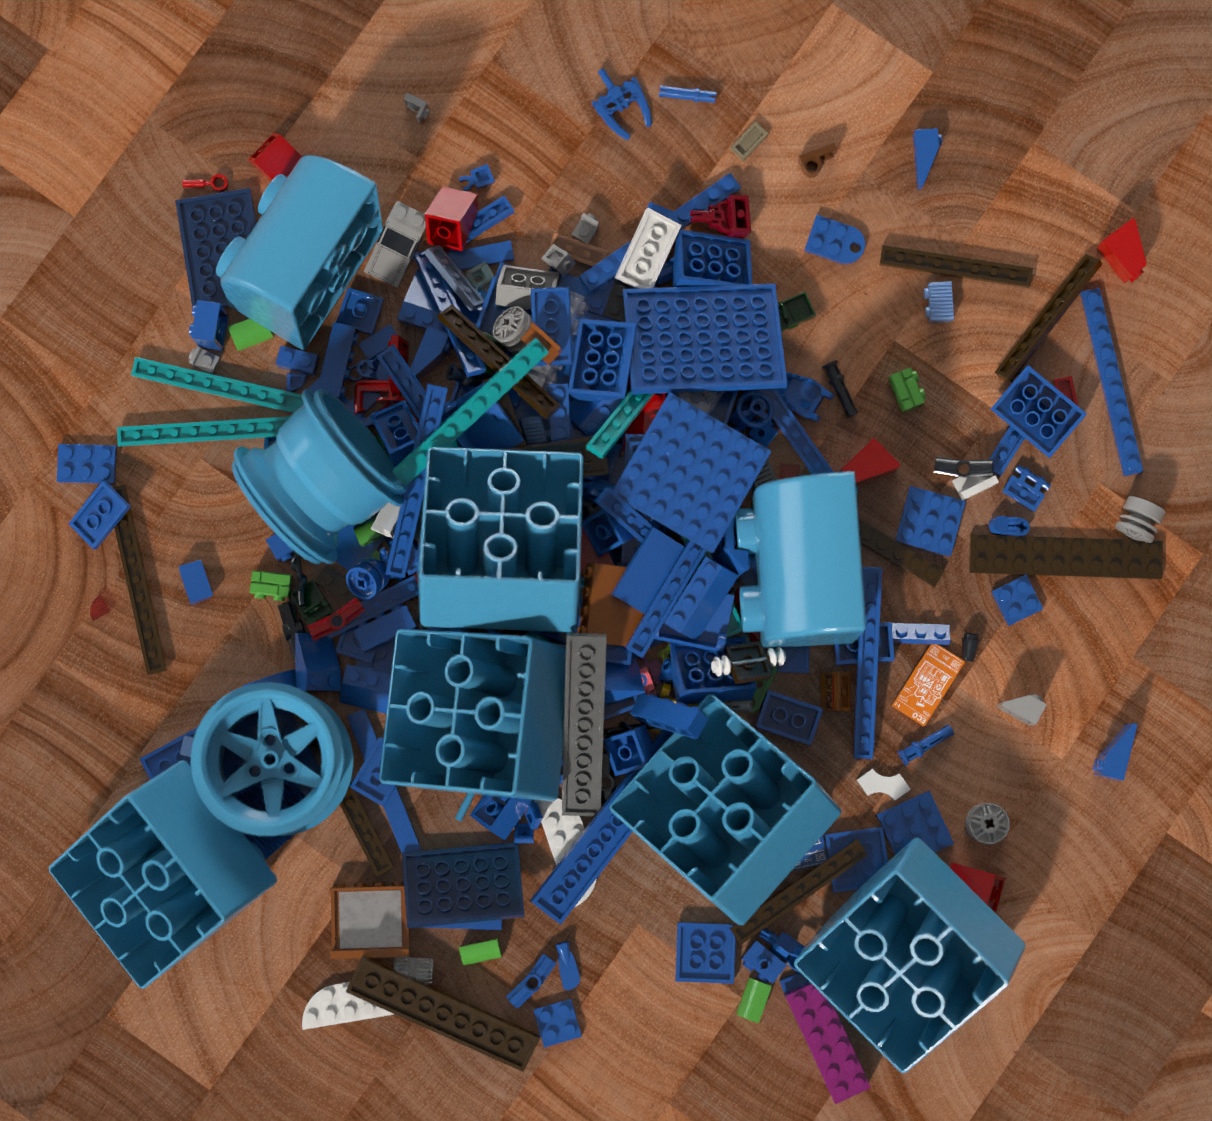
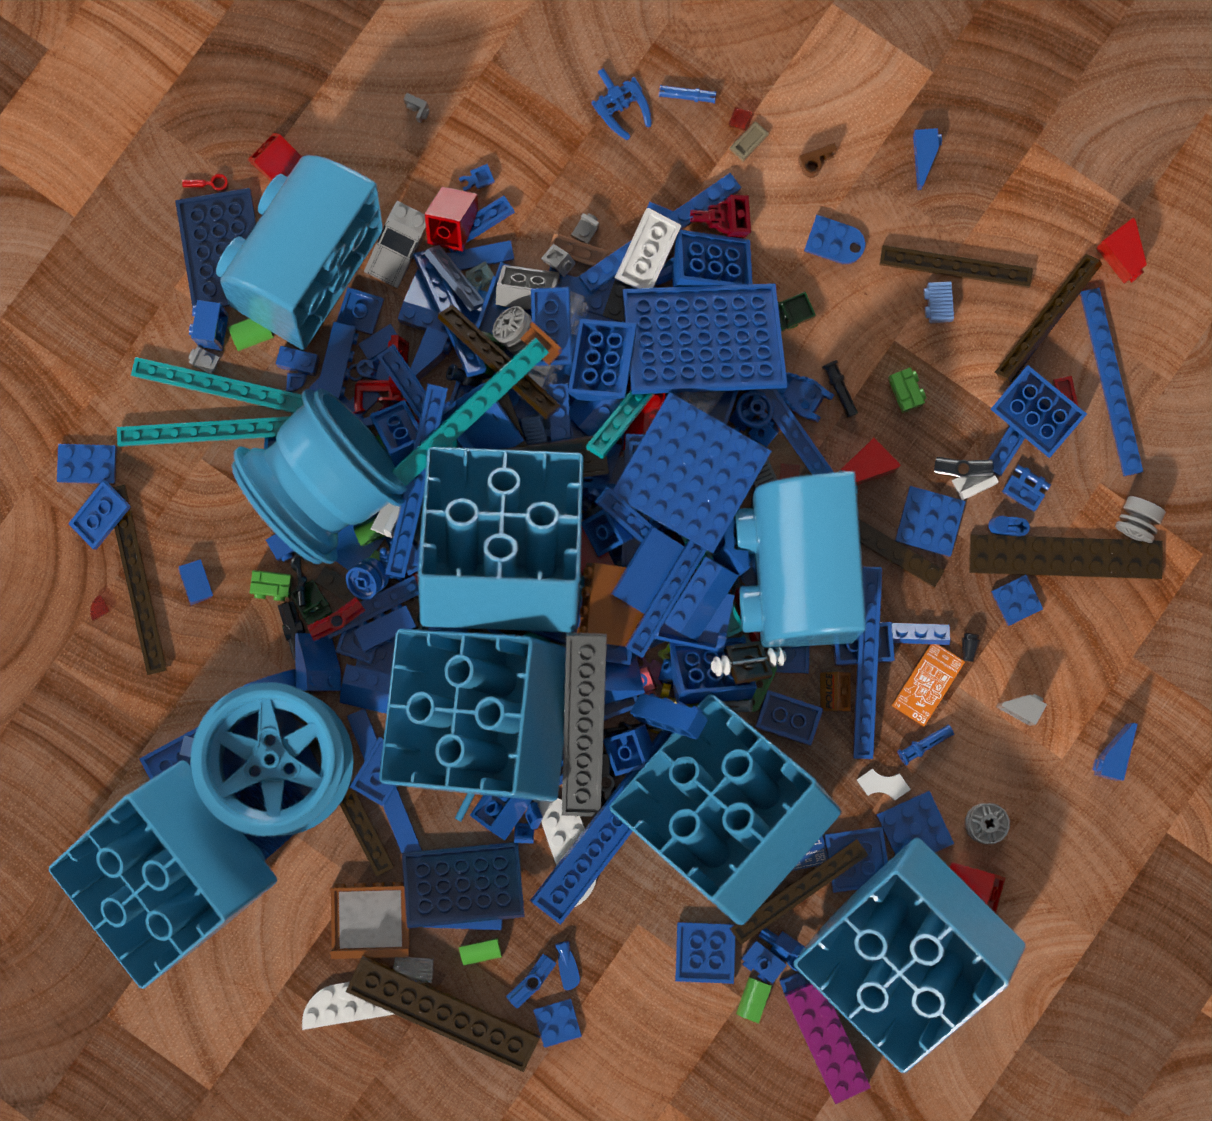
(740, 119): none -> clear red tile

